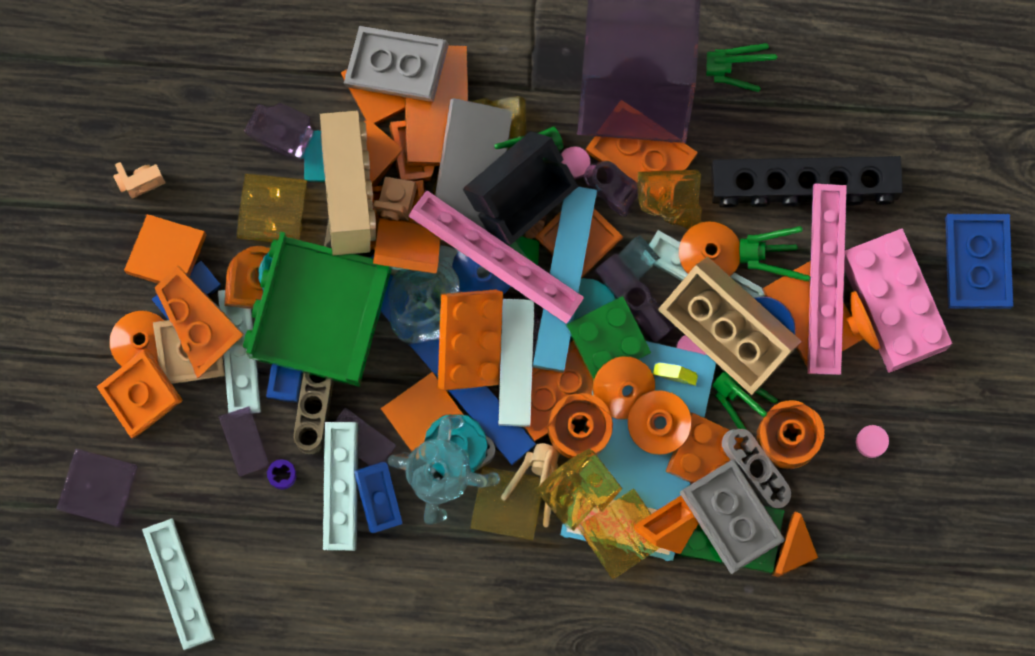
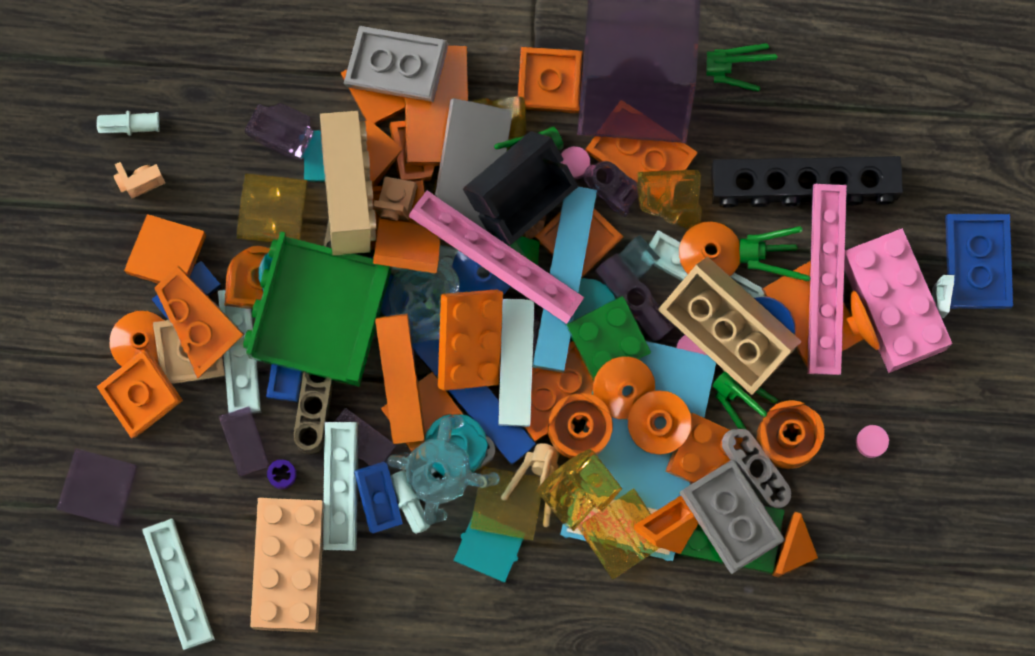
(128, 123): none -> light aqua axle
(287, 565): none -> light nougat brick
(400, 378): none -> orange tile
(409, 502): none -> light aqua axle
(488, 552): none -> teal piece
(550, 79): none -> orange tile
(675, 373): neon yellow tile -> none
(943, 293): none -> light aqua tile

